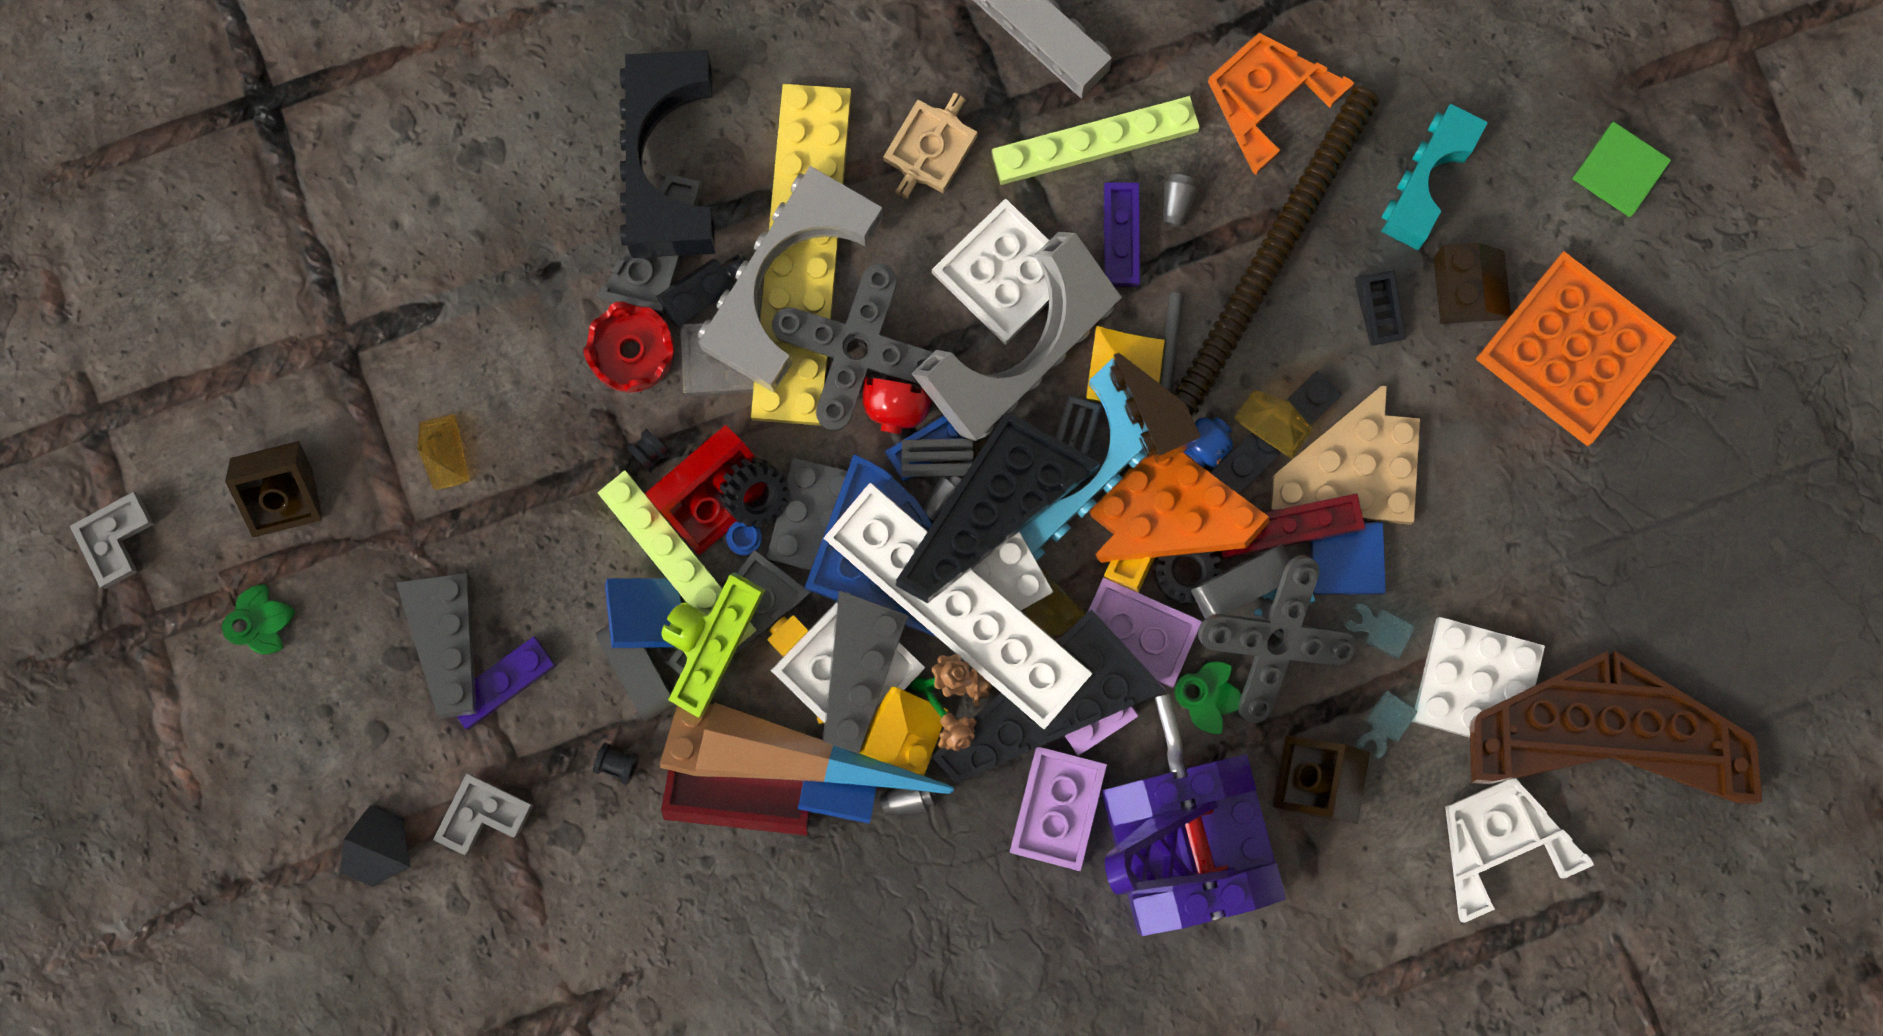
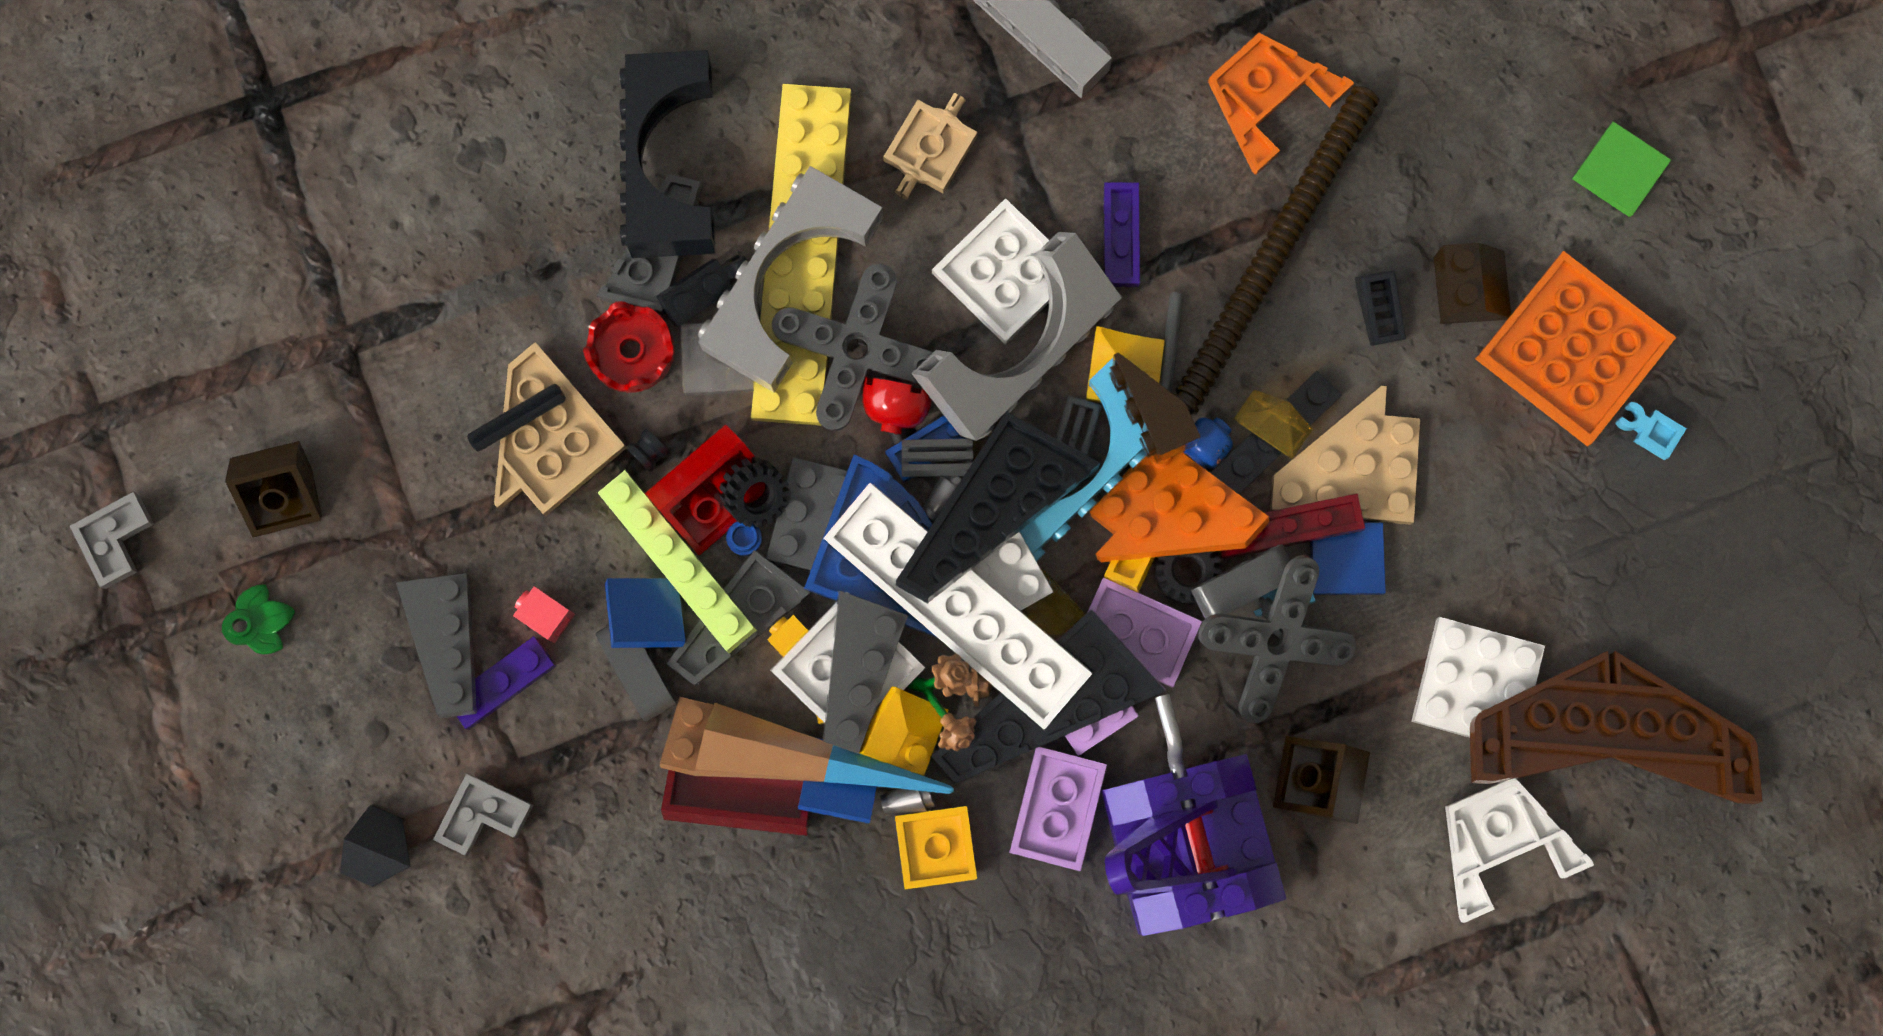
(442, 452): clear yellow slope -> none
(516, 417): none -> black axle
(543, 614): none -> coral brick
(555, 450): none -> tan wing
(616, 763): black bush -> none
(709, 641): lime plate -> none
(935, 847): none -> yellow plate
(1095, 140): yellowish green plate -> none
(1178, 199): flat silver cone -> none
(1214, 697): green plate -> none
(1385, 632): clear light blue plate -> none
(1389, 719): clear light blue plate -> none
(1415, 211): teal arch -> none
(1655, 433): none -> medium azure plate

